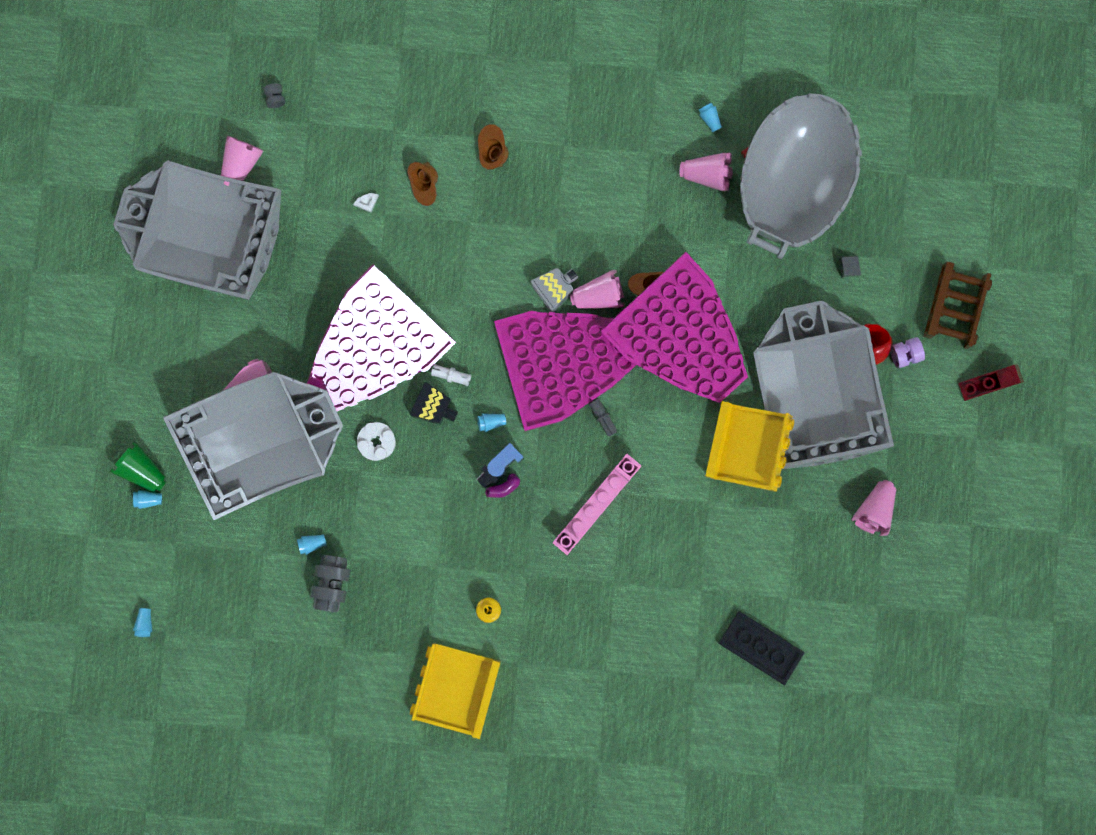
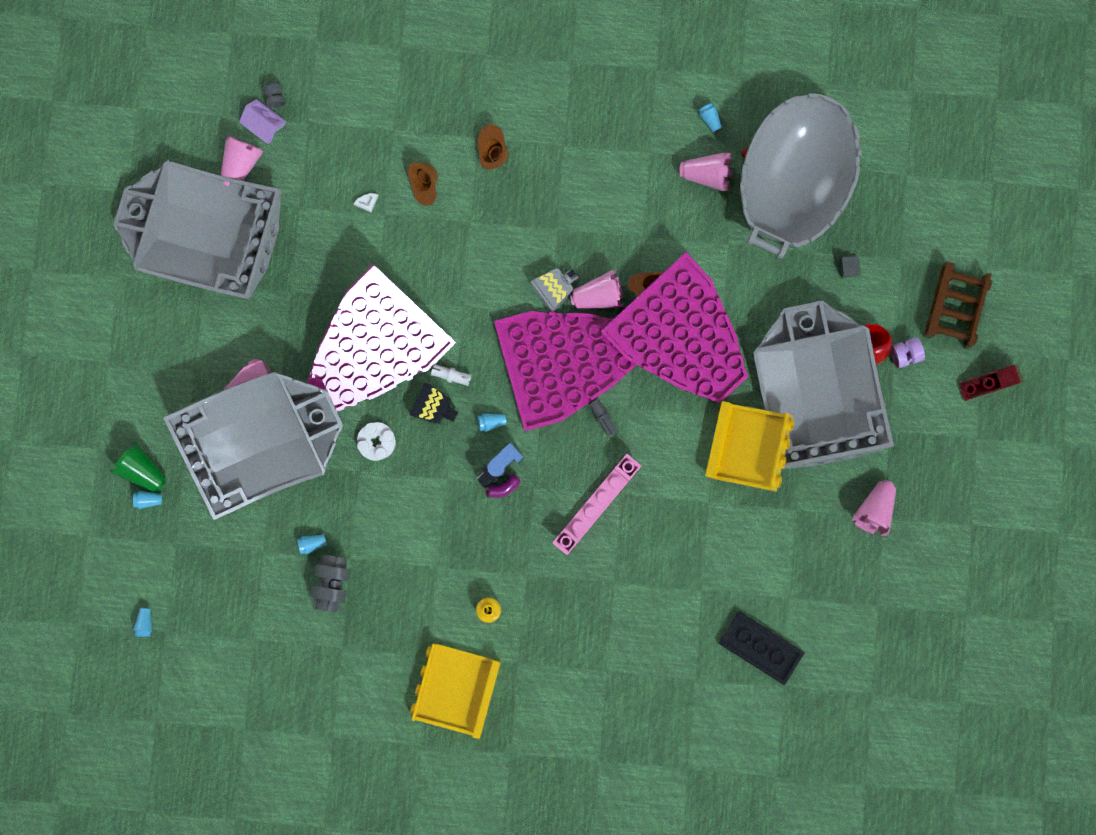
(261, 120): none -> lavender panel

